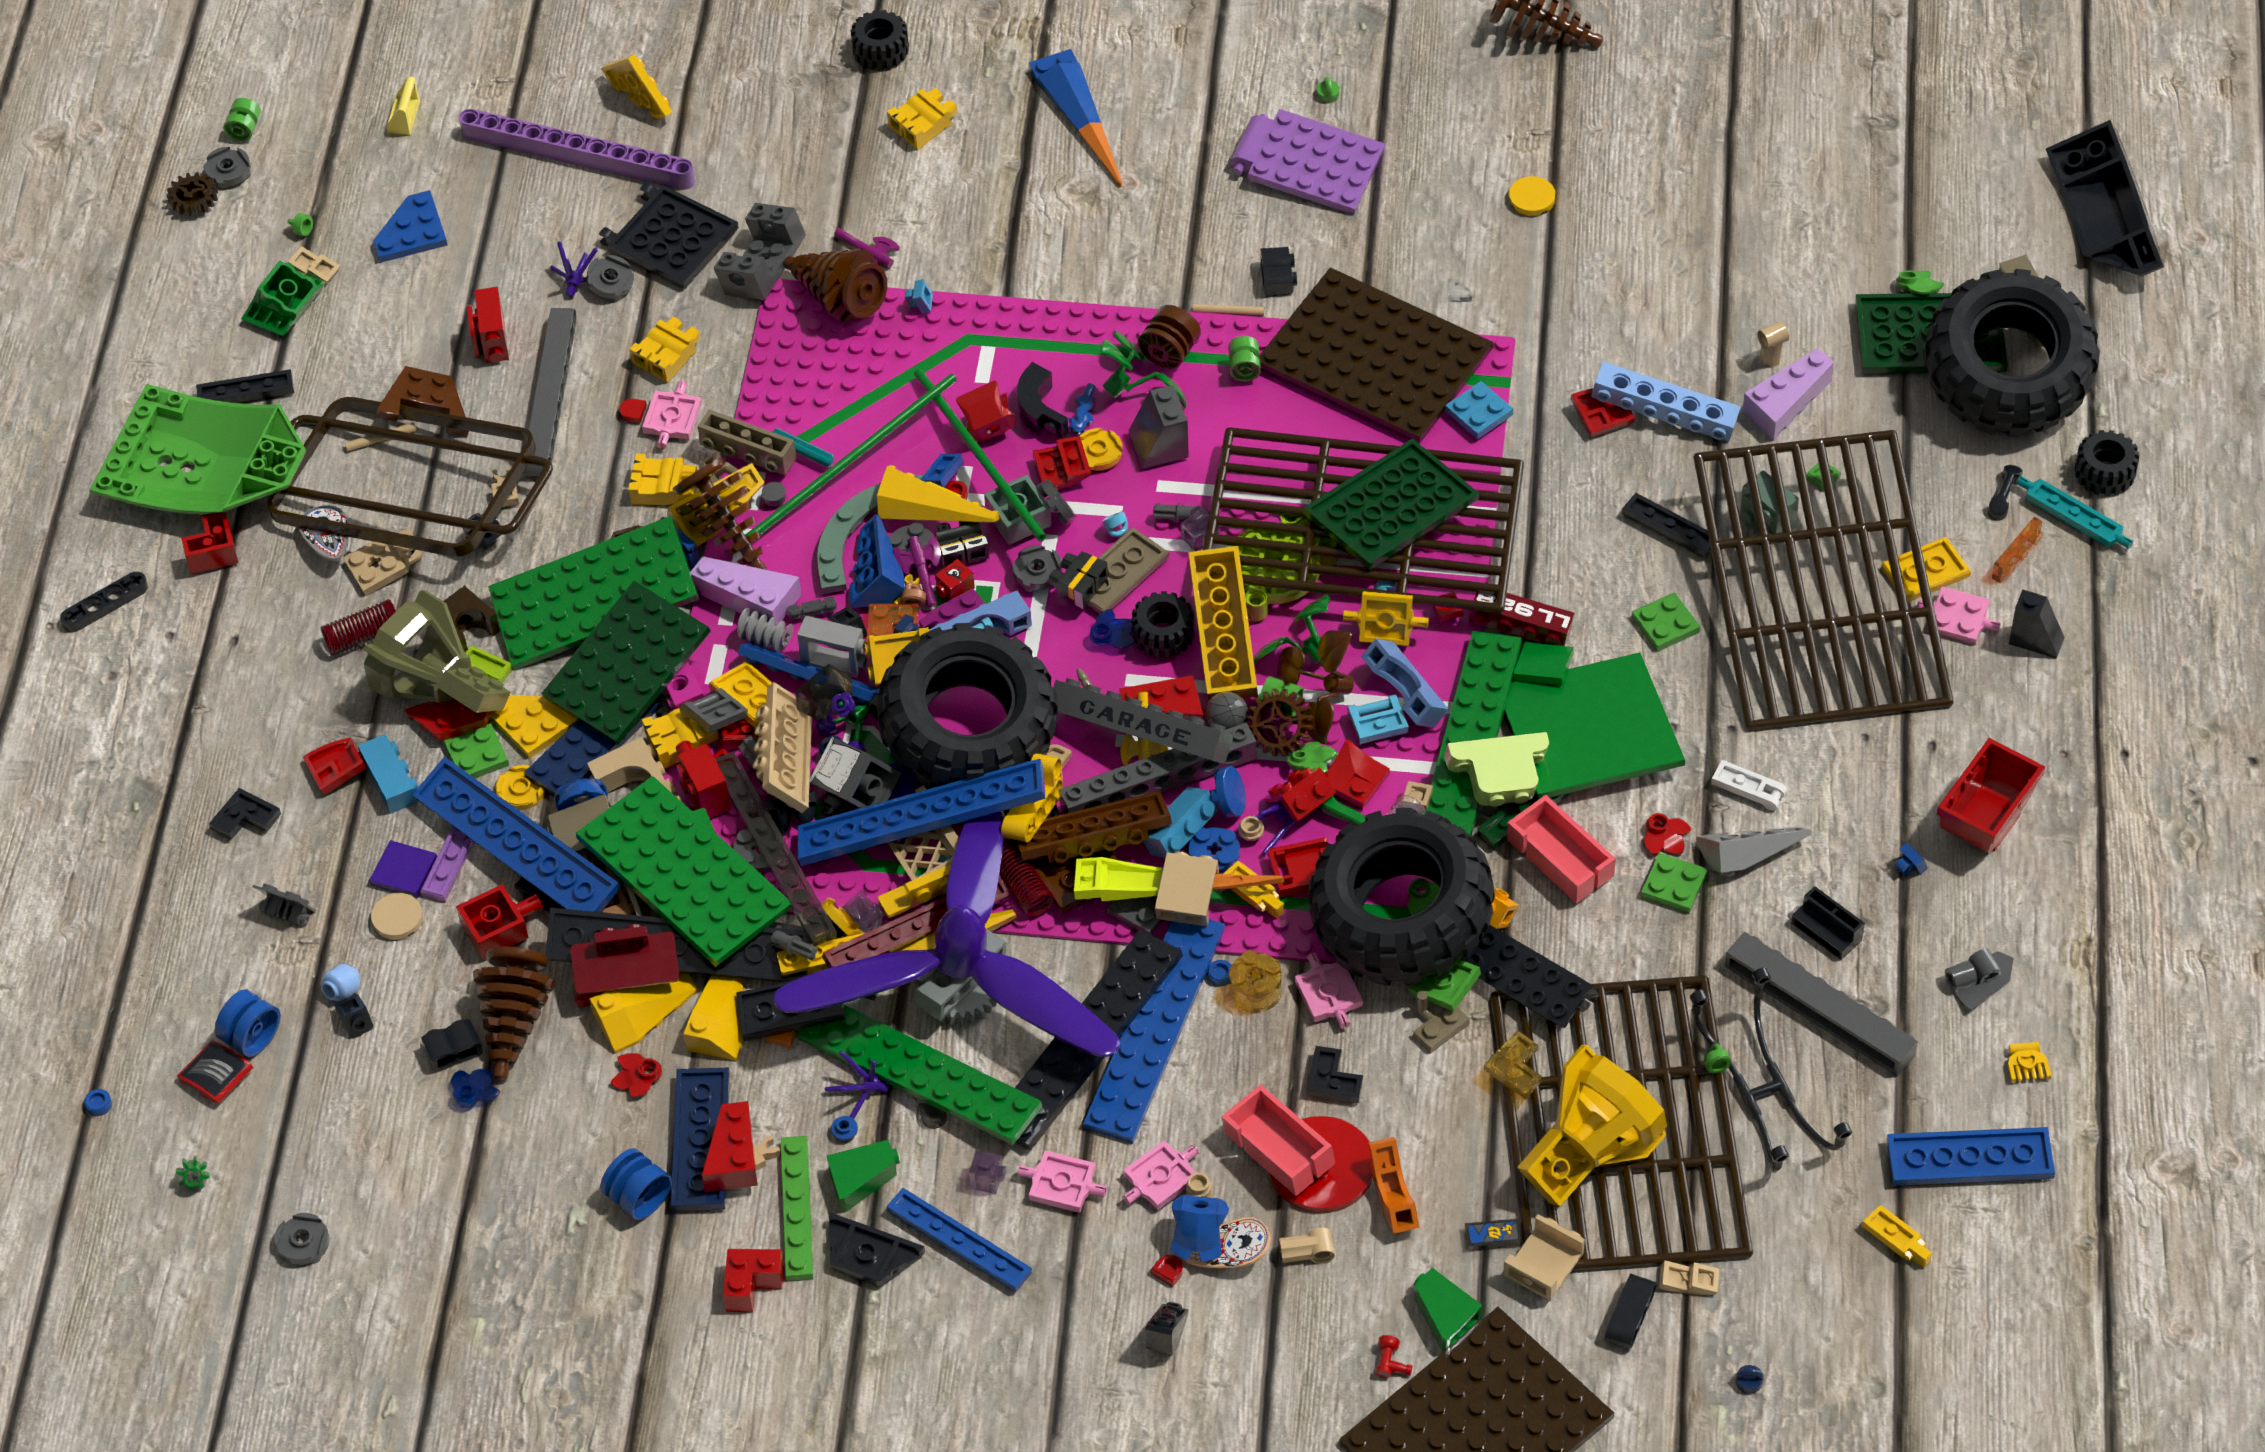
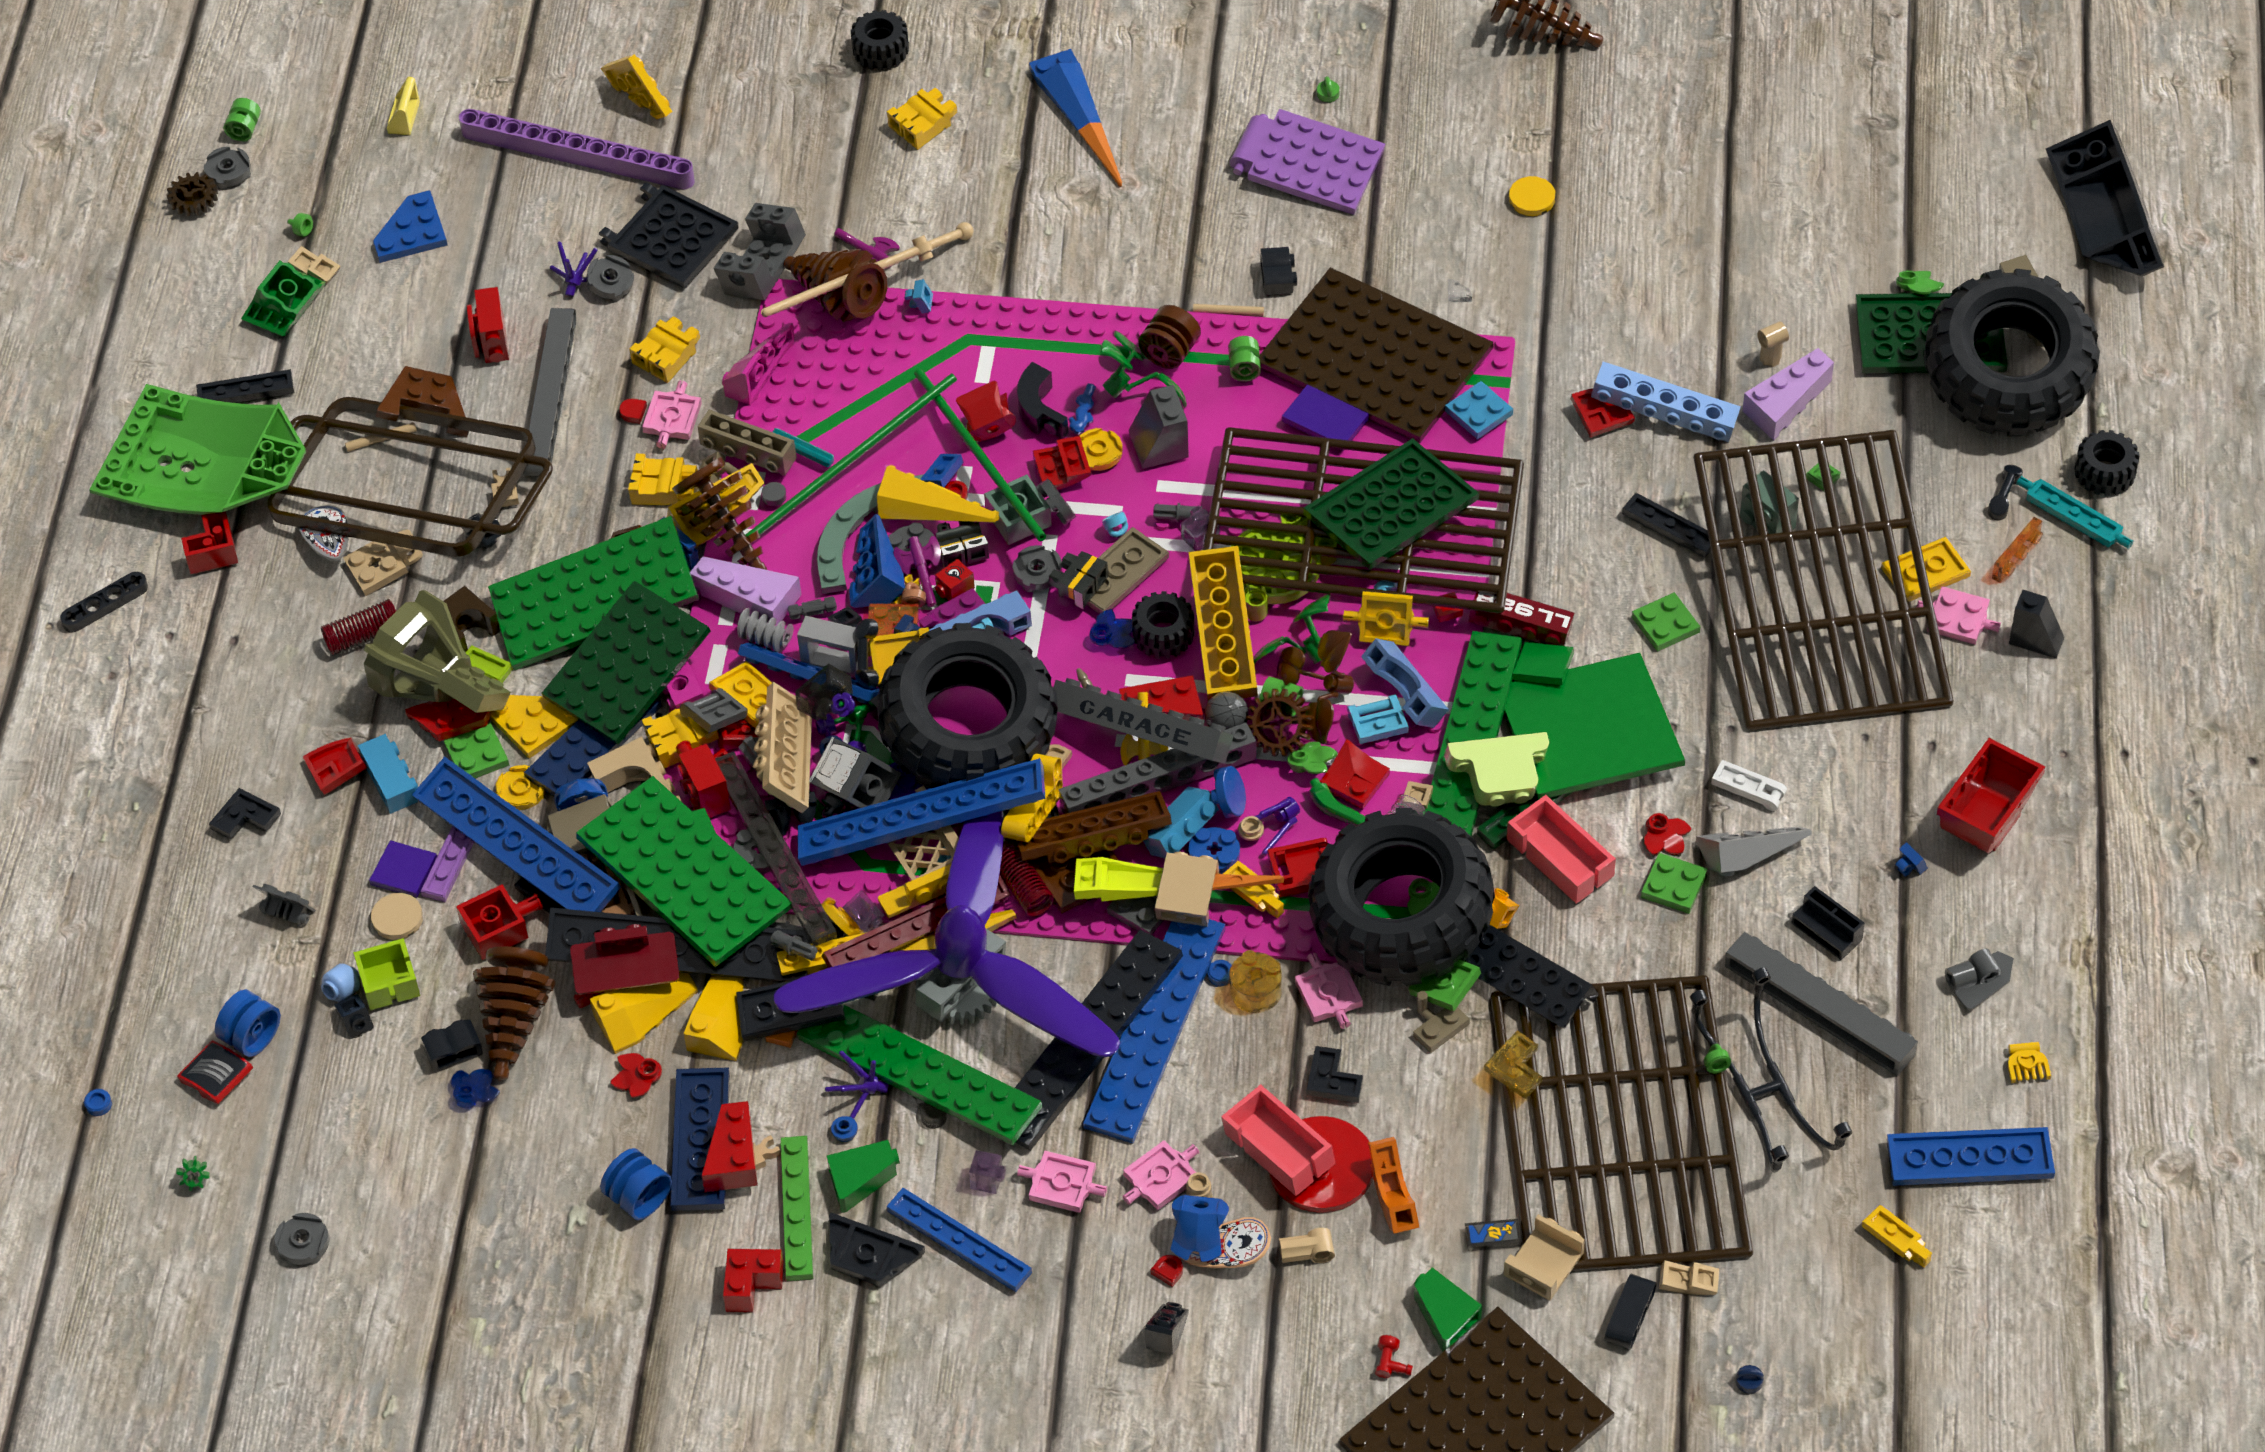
(386, 973): none -> lime piece
(754, 369): none -> dark pink wedge
(865, 630): none -> black bar
(922, 249): none -> tan bar
(1302, 792): red bracket -> none
(1324, 415): none -> dark purple tile
(1594, 1110): yellow plate -> none

